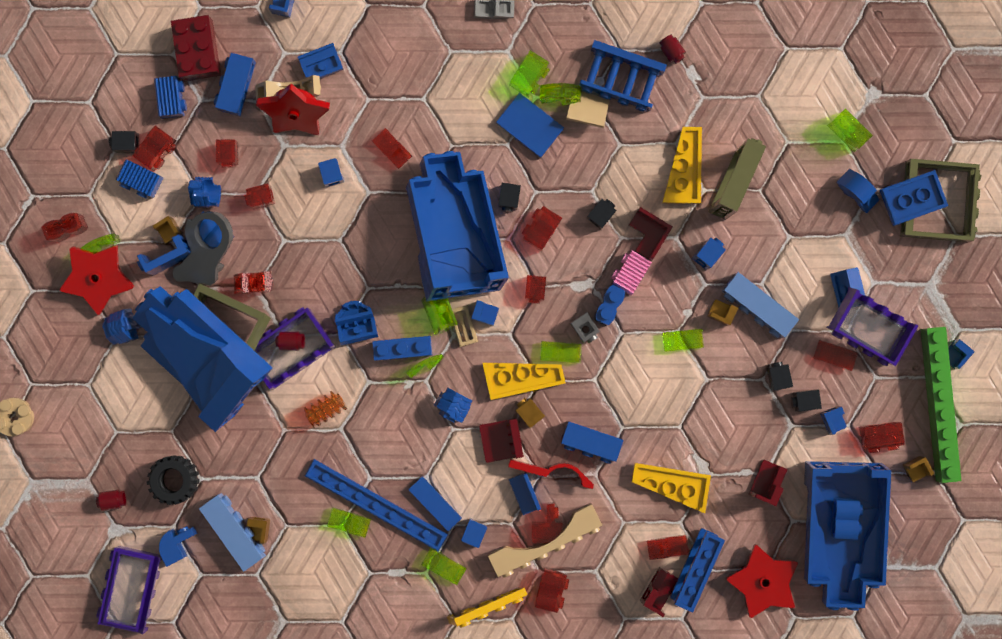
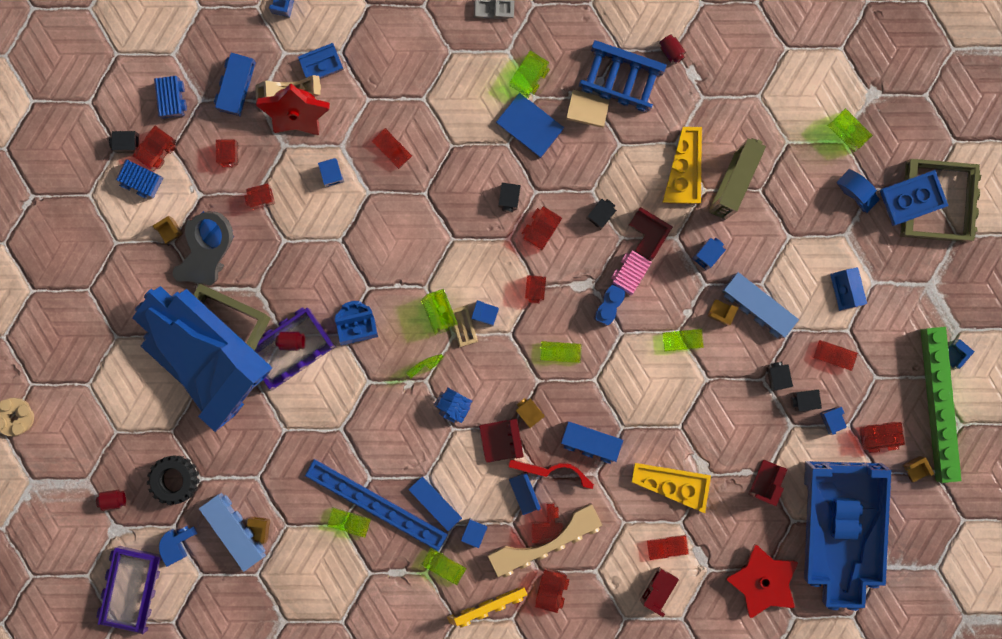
(61, 229): clear red brick -> none
(96, 244): clear neon green slope -> none
(104, 265): red plate -> none
(120, 327): blue hair -> none
(167, 260): blue panel -> none
(195, 48): dark red brick -> none
(204, 192): blue hair -> none
(253, 282): clear red brick -> none
(325, 408): clear orange piece -> none
(402, 348): blue brick -> none
(455, 229): blue panel -> none
(518, 378): yellow wing -> none
(561, 92): clear neon green slope -> none
(585, 320): flat silver brick -> none
(697, 570): blue fence -> none
(872, 328): window -> none

